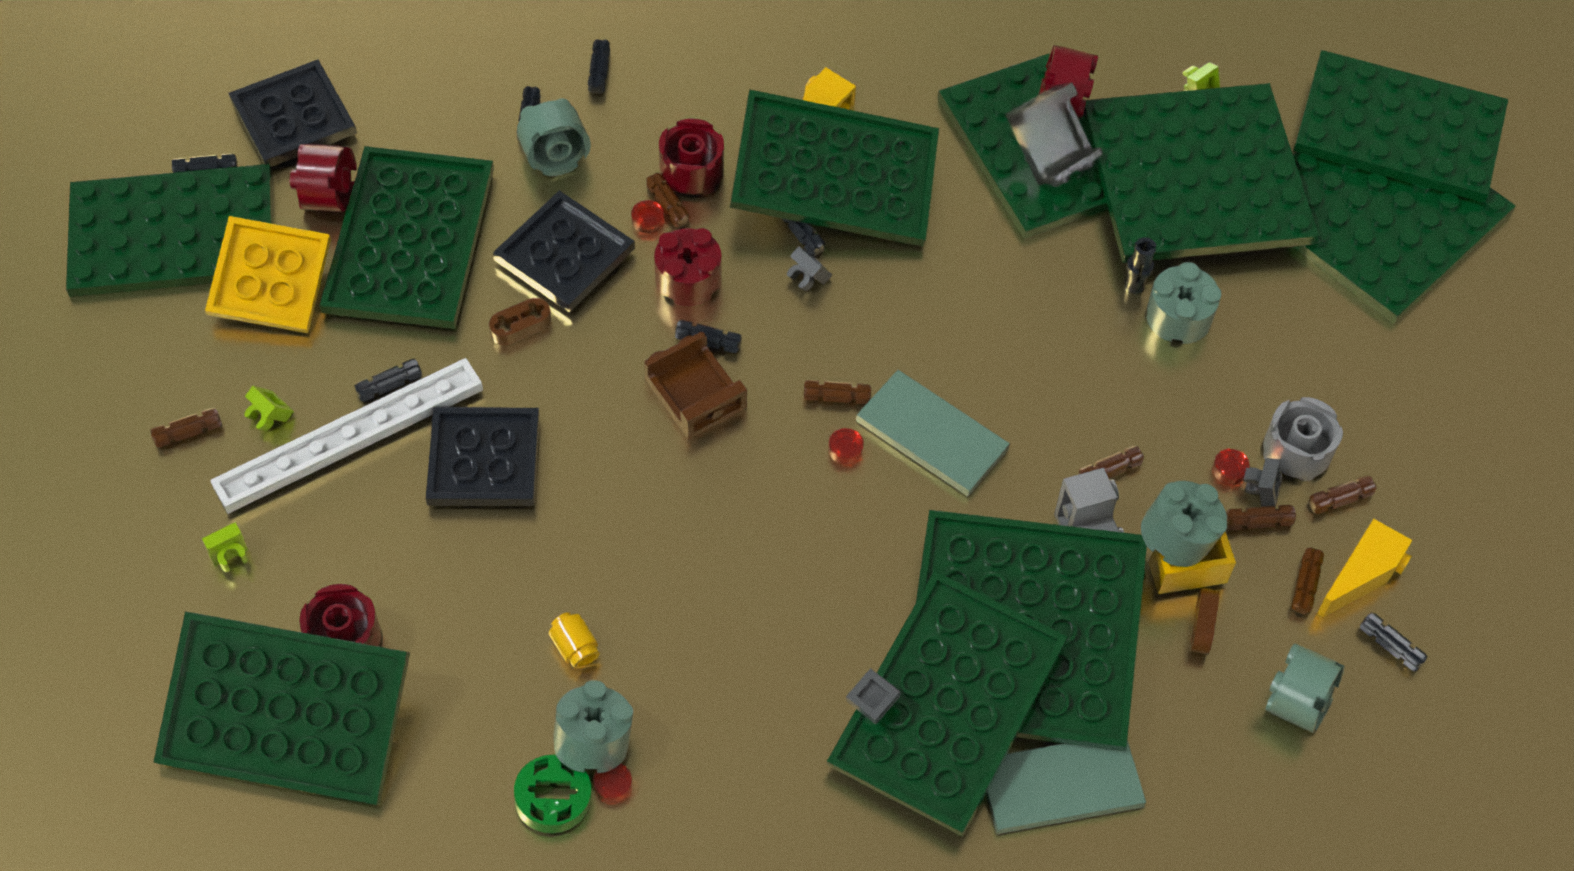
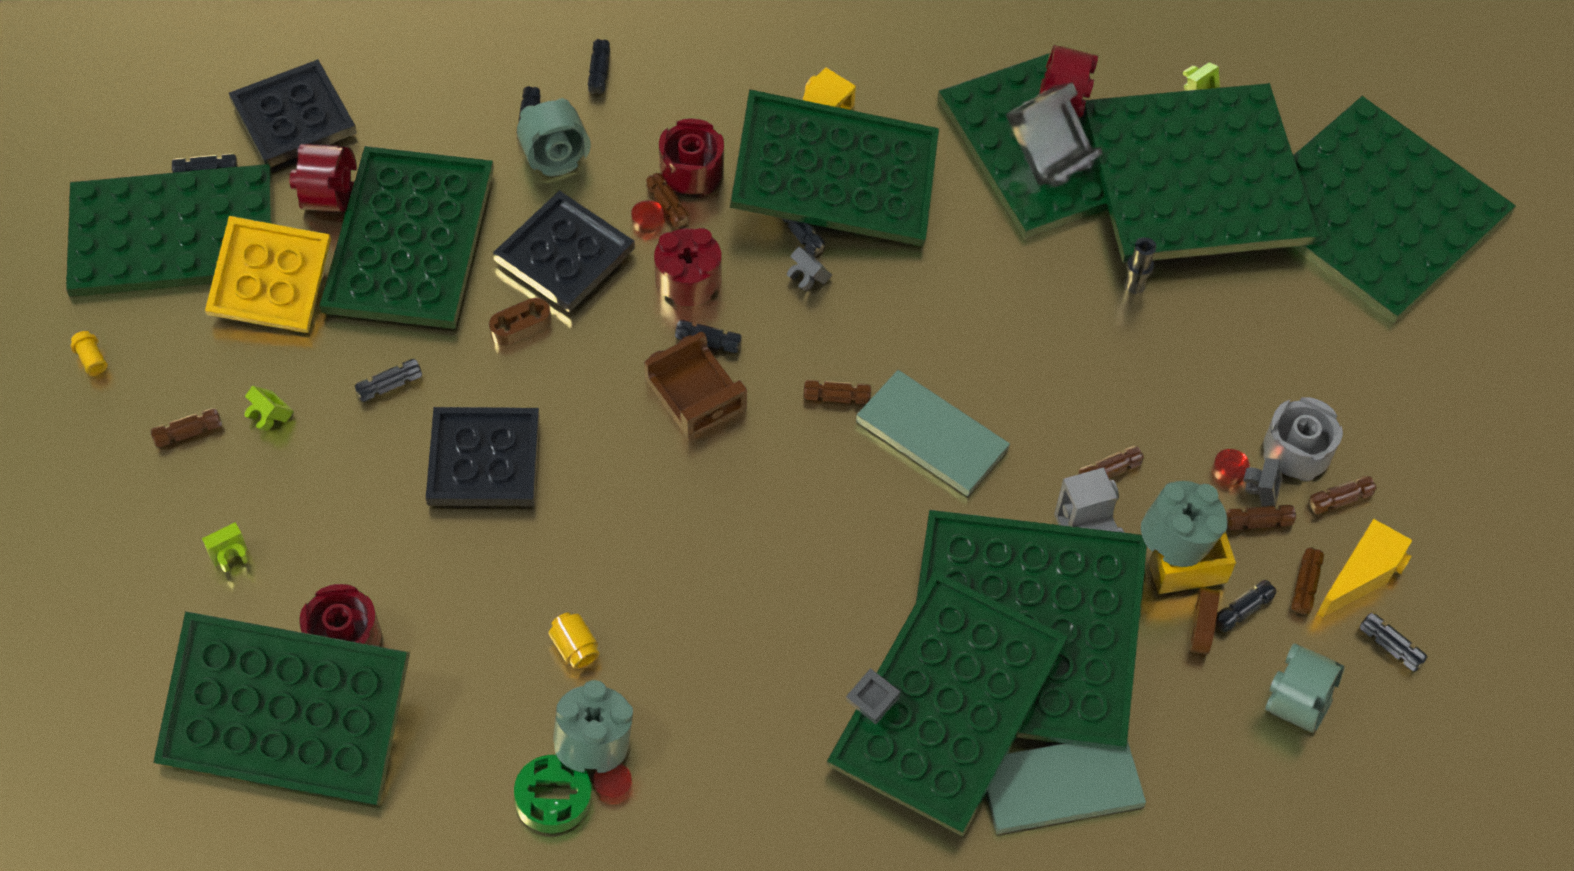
(86, 347): none -> yellow pin
(345, 435): white plate -> none
(845, 446): clear red tile -> none
(1183, 303): sand green brick -> none
(1245, 605): none -> black axle
(1402, 126): dark green plate -> none

